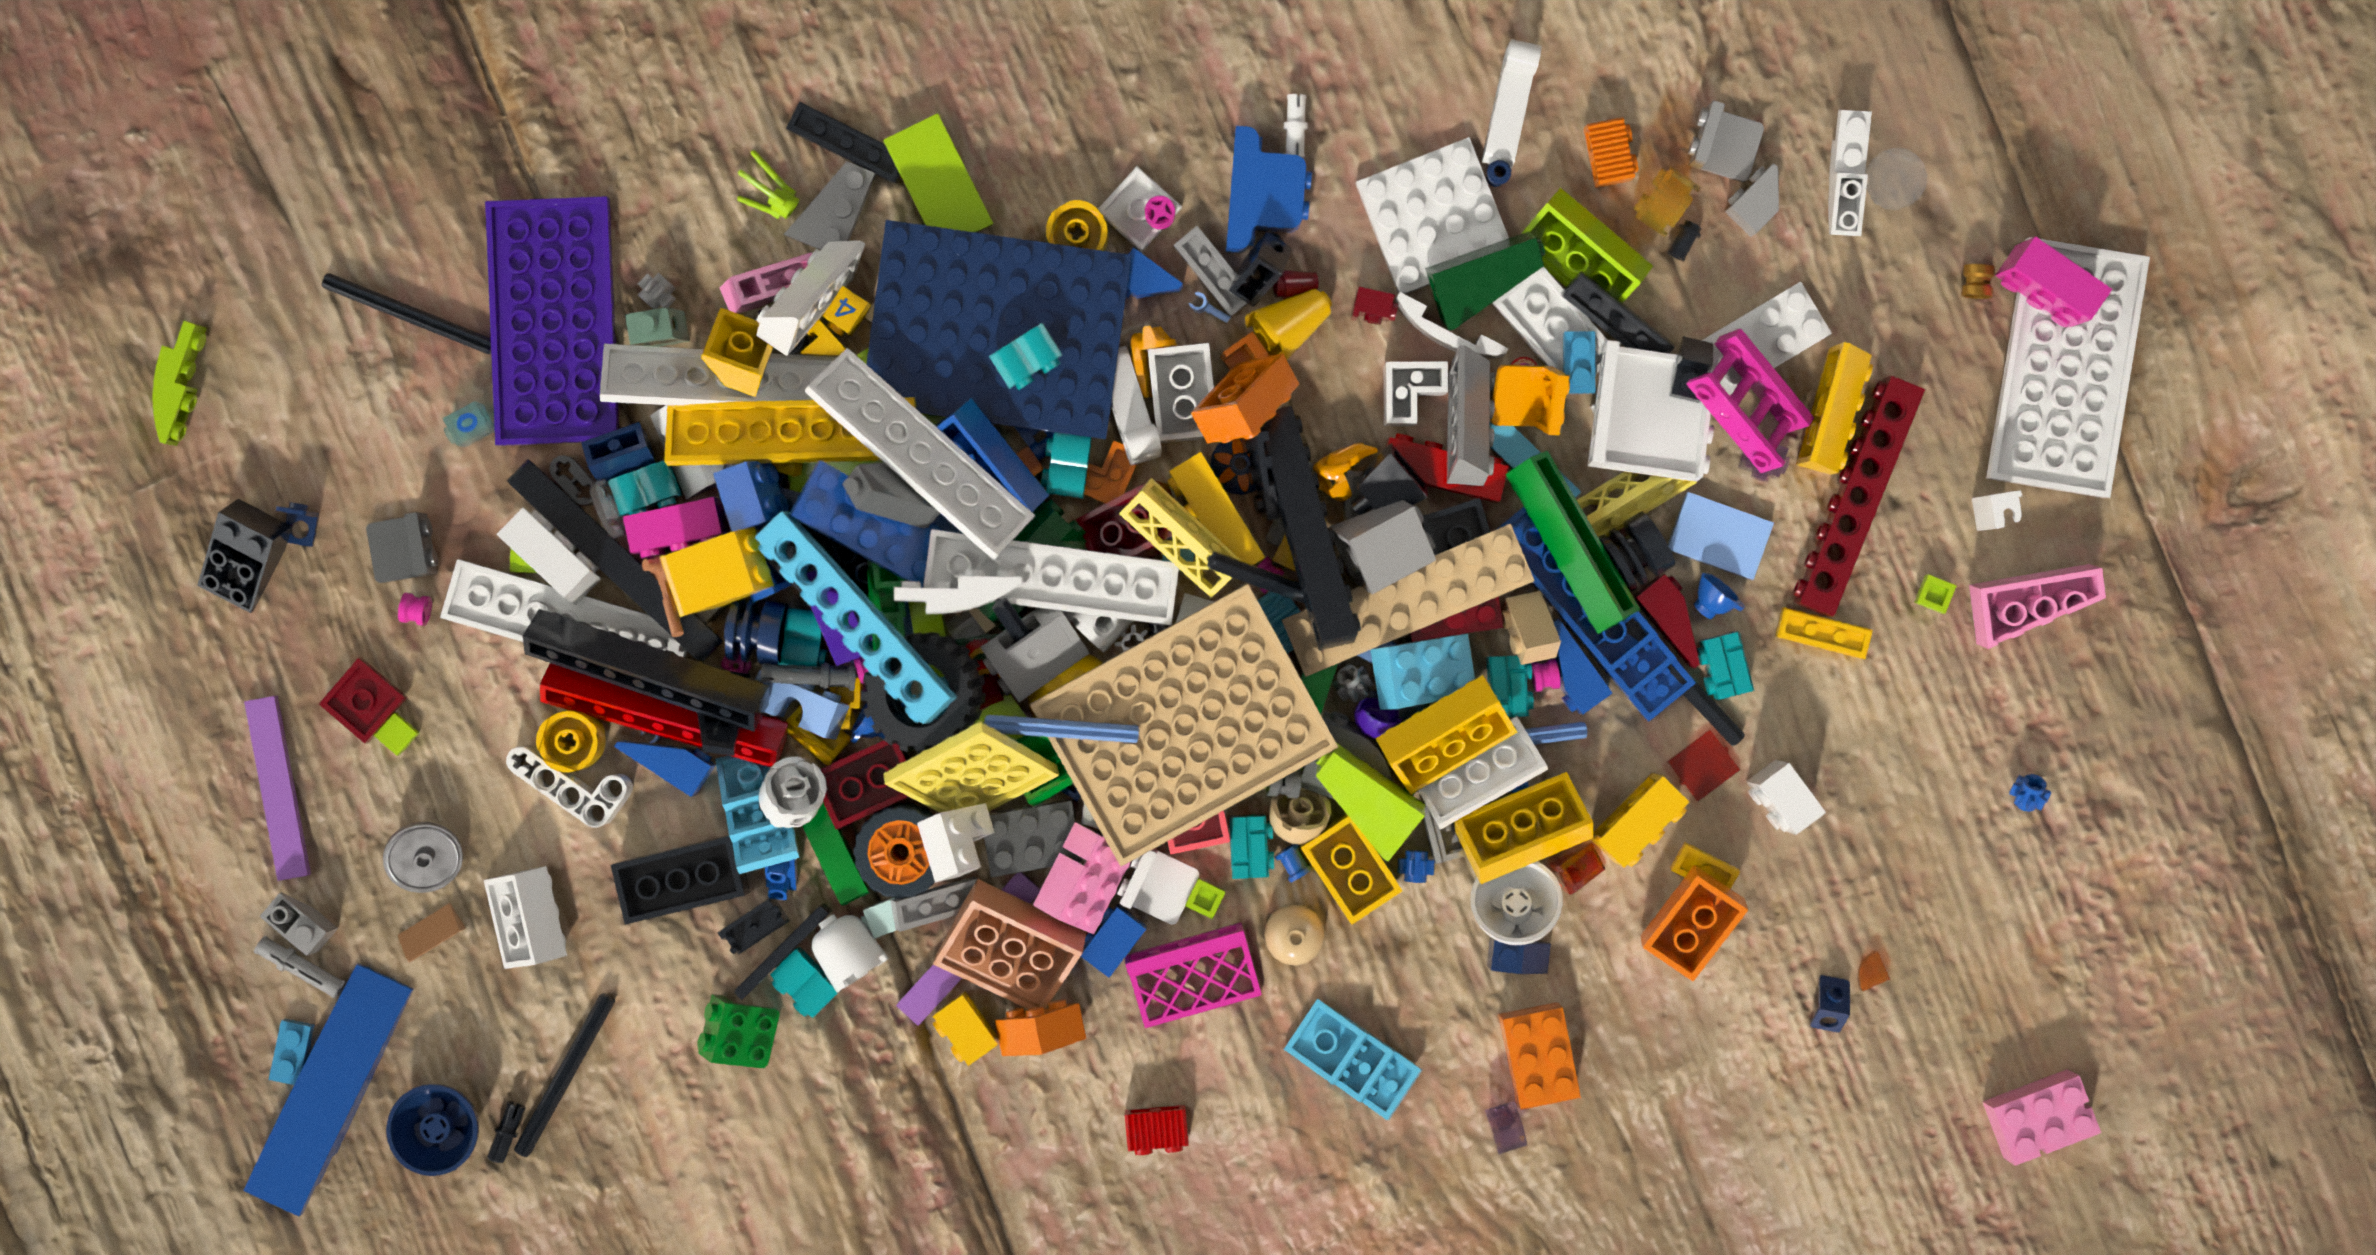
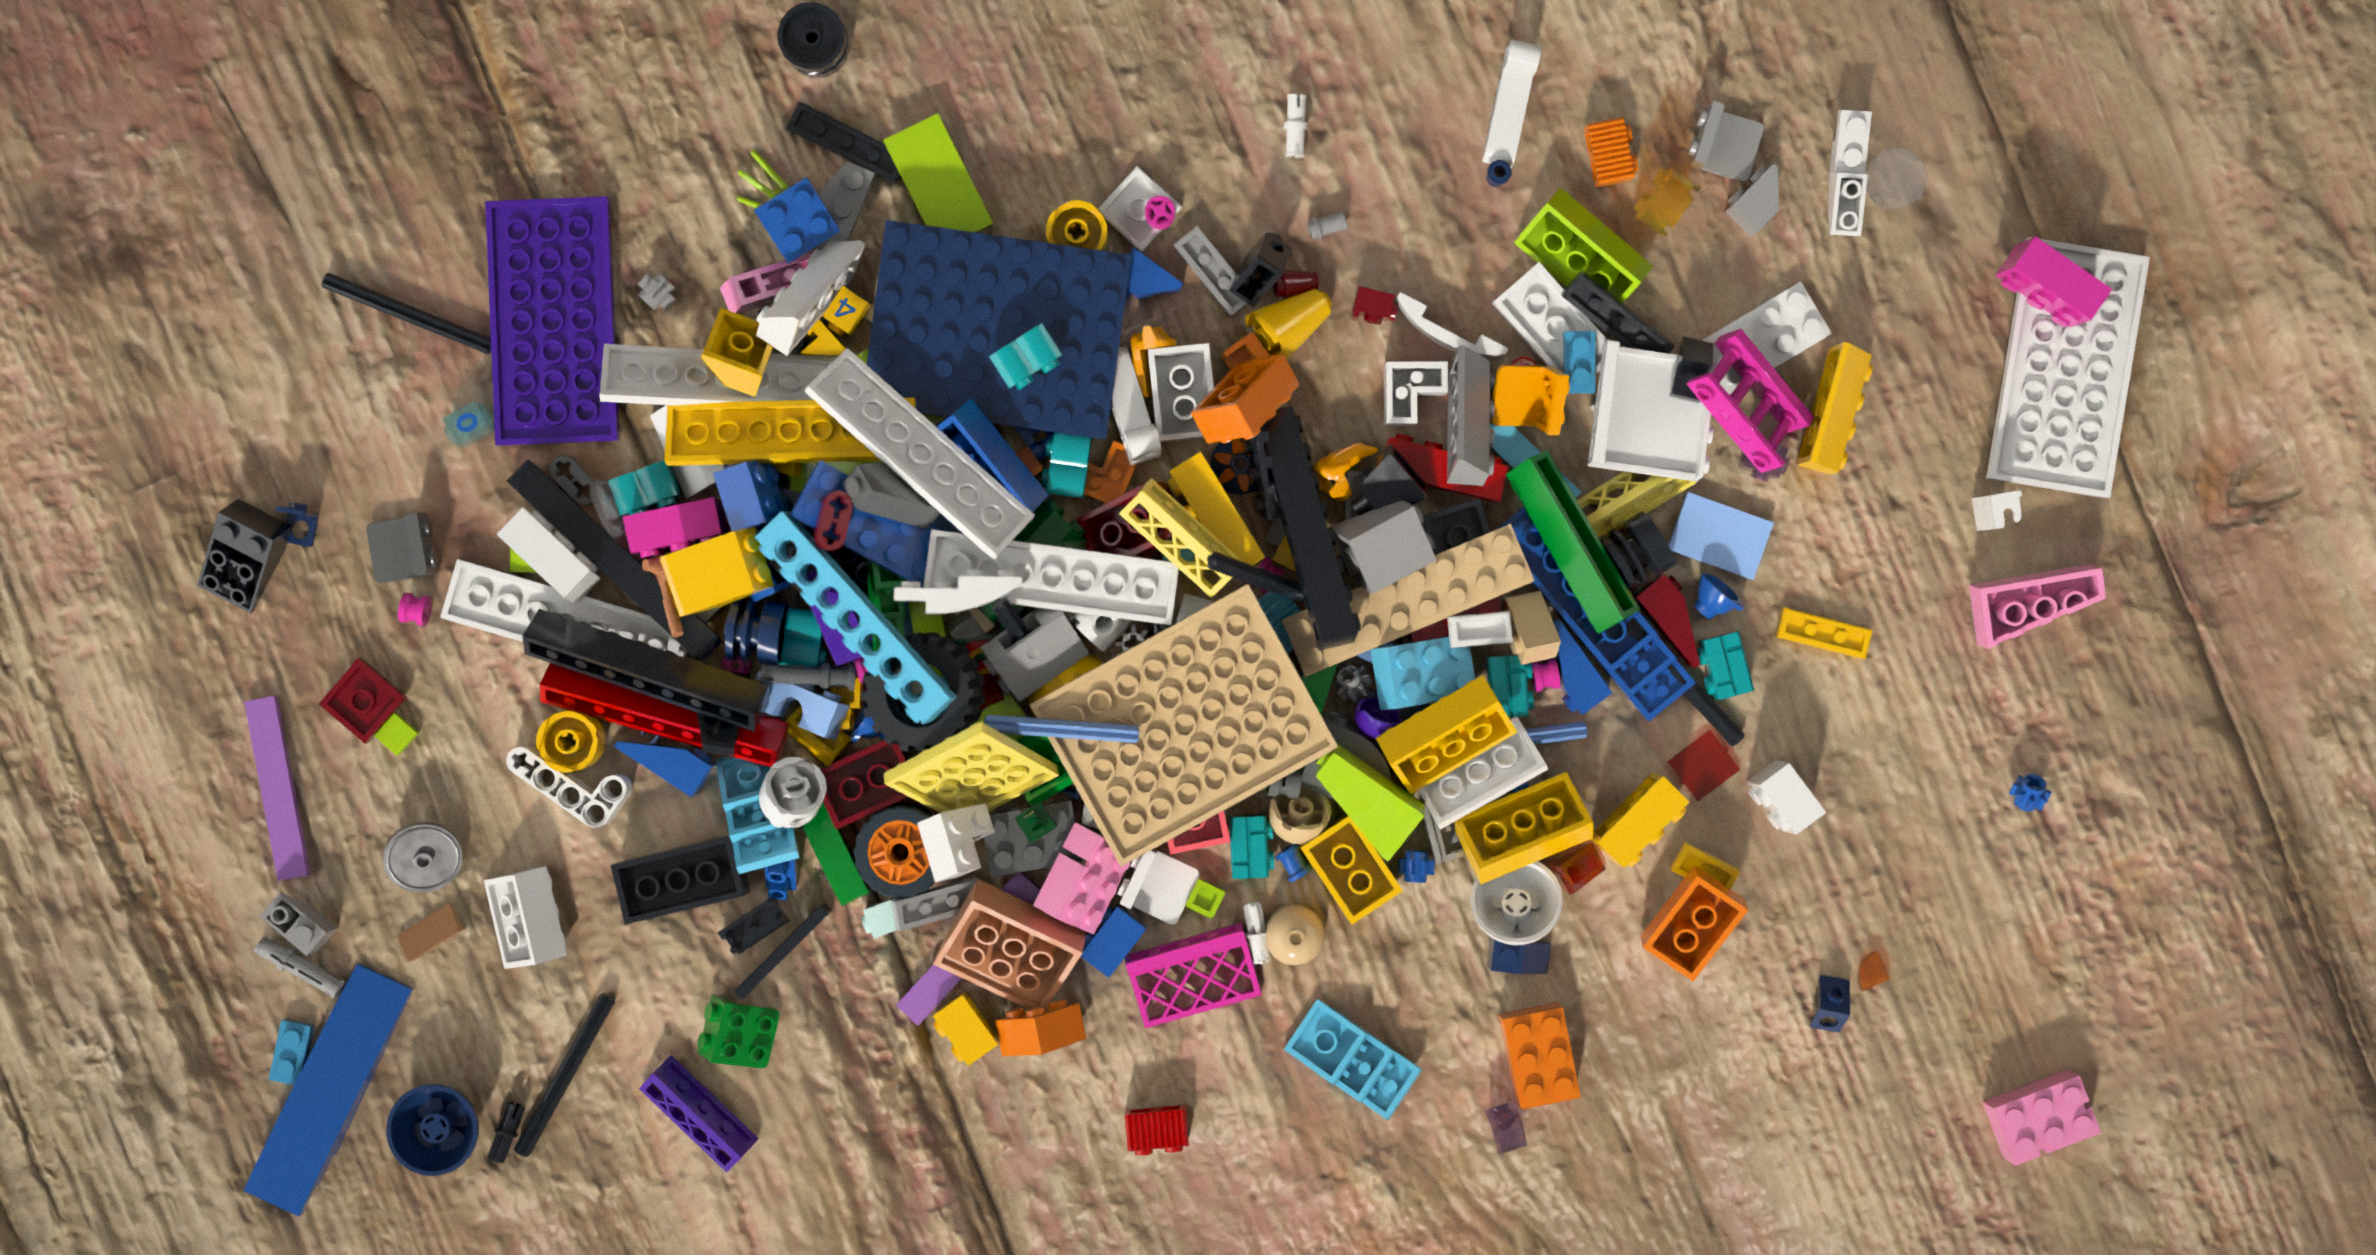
(171, 394): lime slope -> none
(618, 452): dark blue brick -> none
(656, 327): sand green torso -> none
(700, 1111): none -> dark purple fence
(797, 219): none -> blue brick
(804, 983): teal brick -> none
(816, 58): none -> black wheel
(840, 522): none -> dark red beam
(846, 950): white cylinder -> none
(1035, 822): none -> dark green tile
(1208, 308): light blue hand -> none
(1256, 932): none -> white axle
(1264, 191): blue brick -> none
(1326, 225): none -> light grey pin
(1430, 212): white plate -> none
(1479, 629): none -> white tile
(1482, 276): dark green slope -> none
(1684, 240): black pin -> none
(1906, 400): dark red brick -> none
(1935, 594): lime plate -> none
(1978, 281): pearl gold wheel -> none

